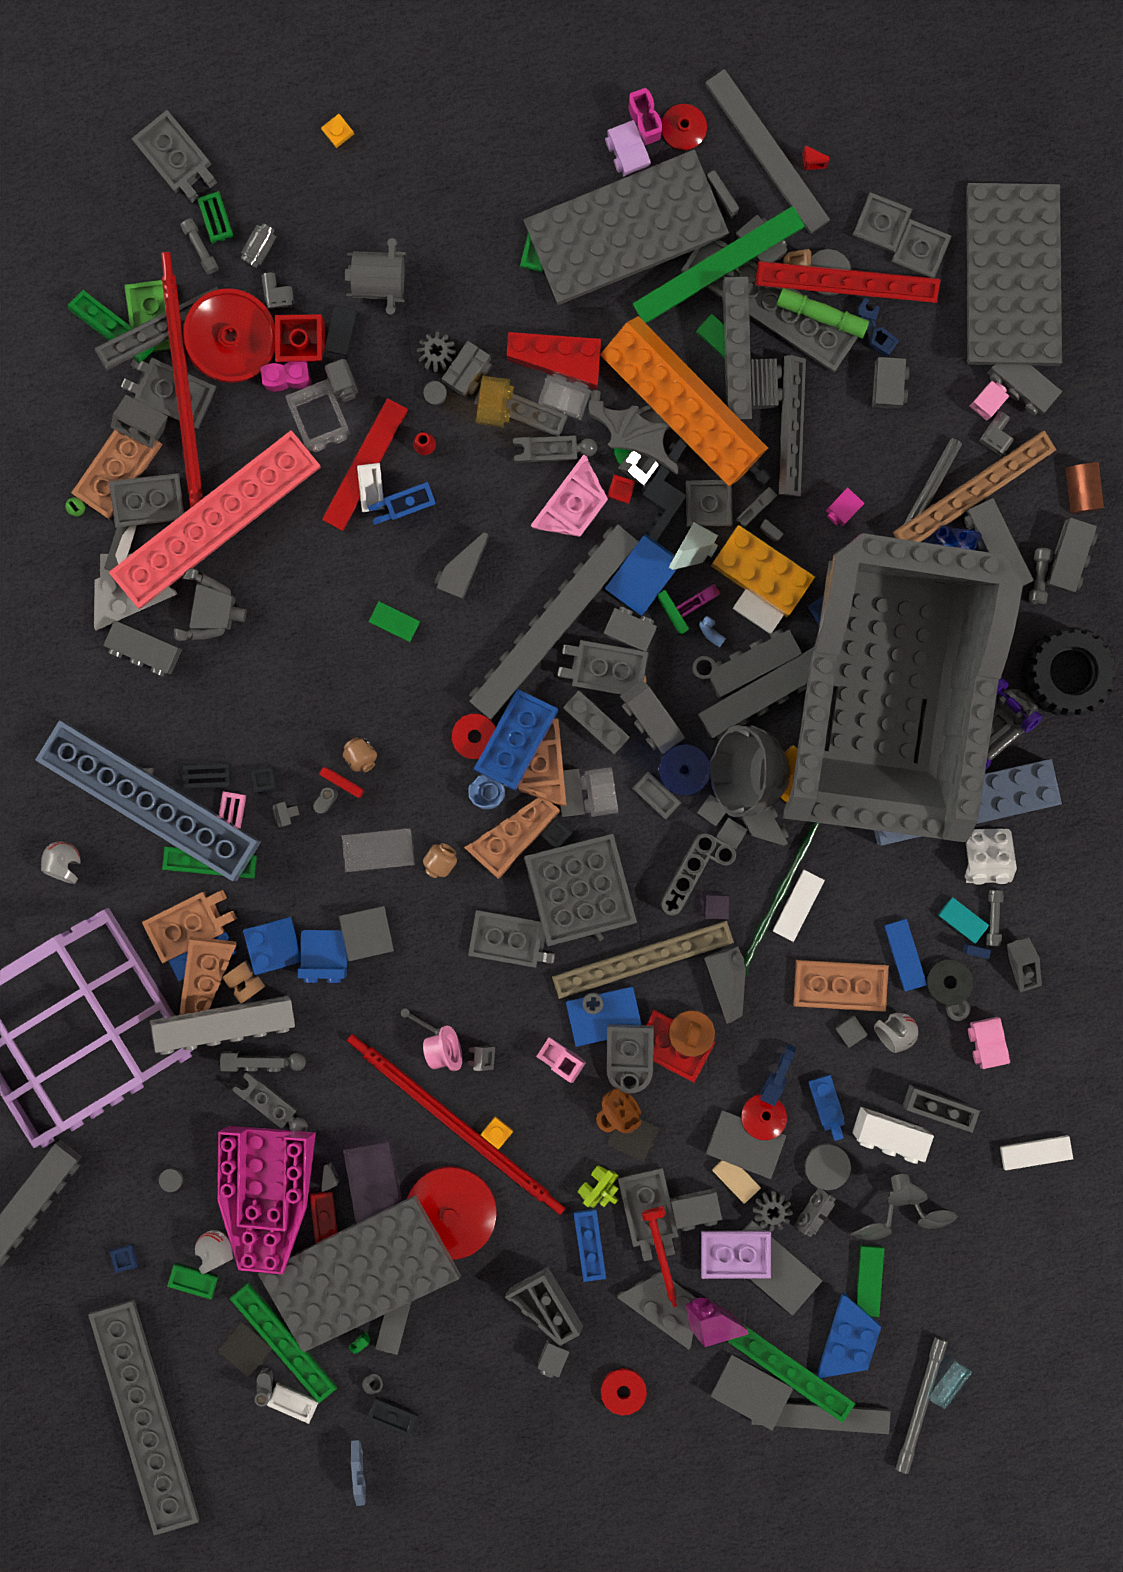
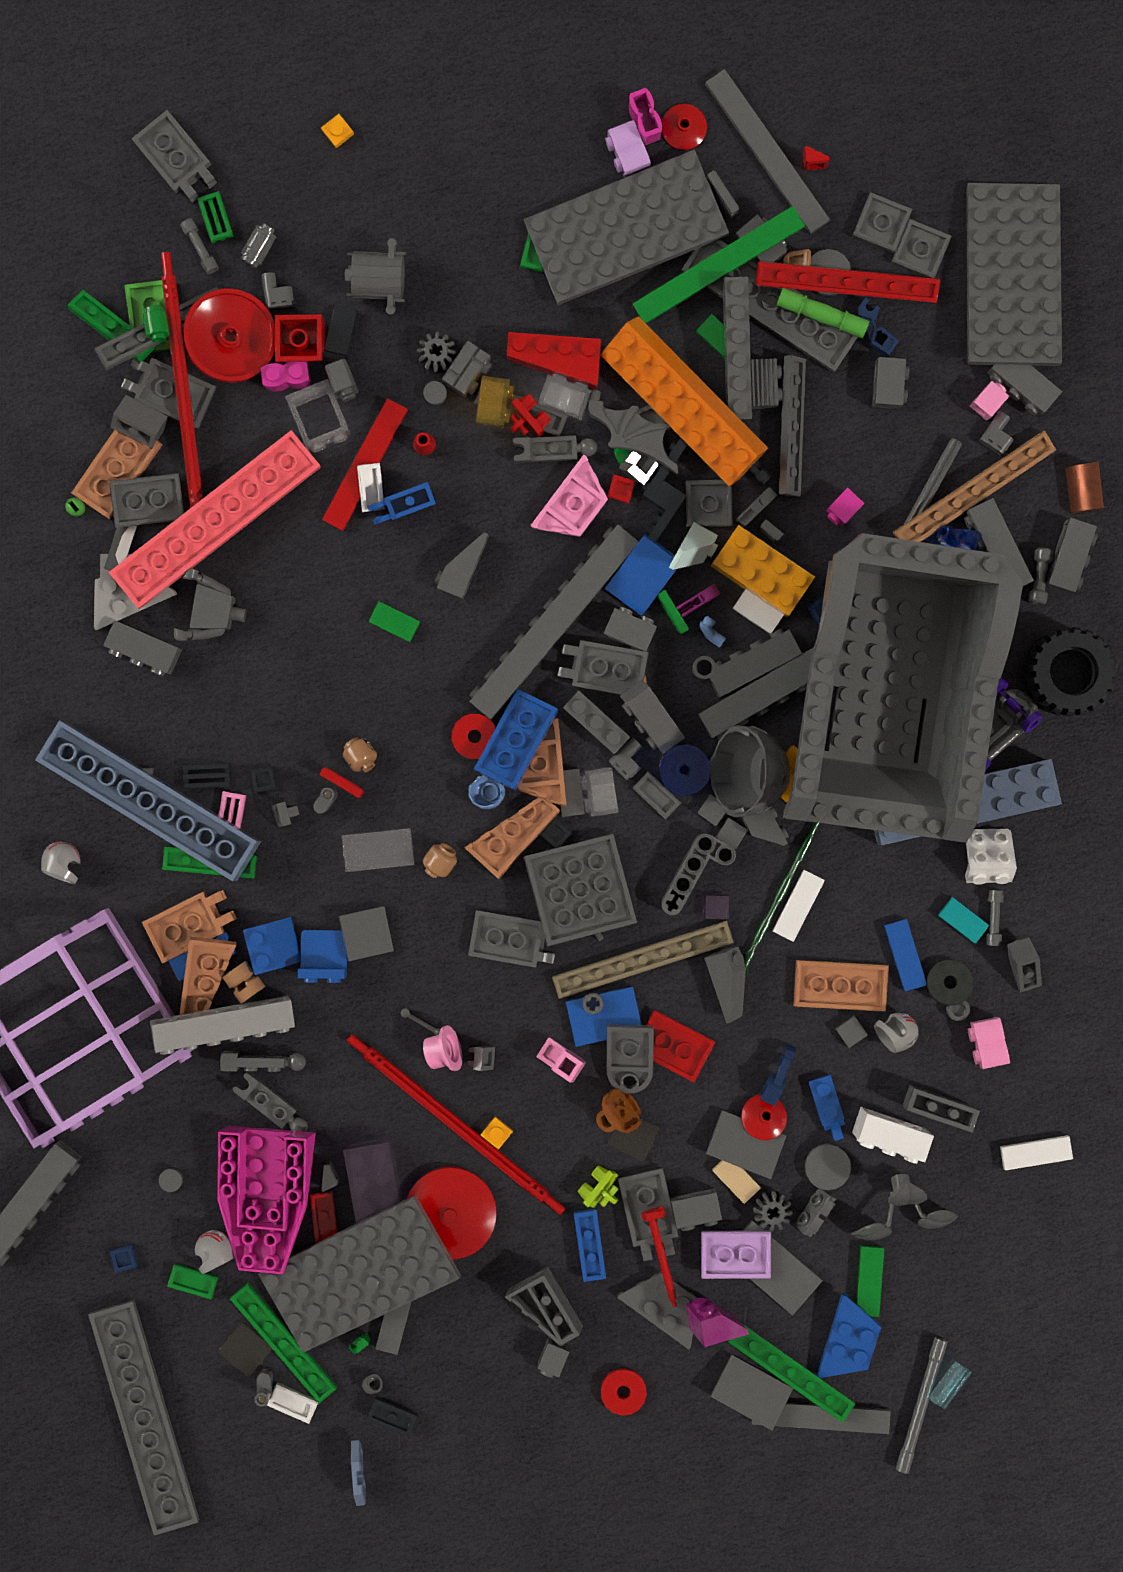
(155, 323): none -> green brick
(536, 423): none -> red hips
(622, 759): none -> dark grey piece
(692, 1033): dark orange tile -> none
(976, 951): dark blue tile -> none

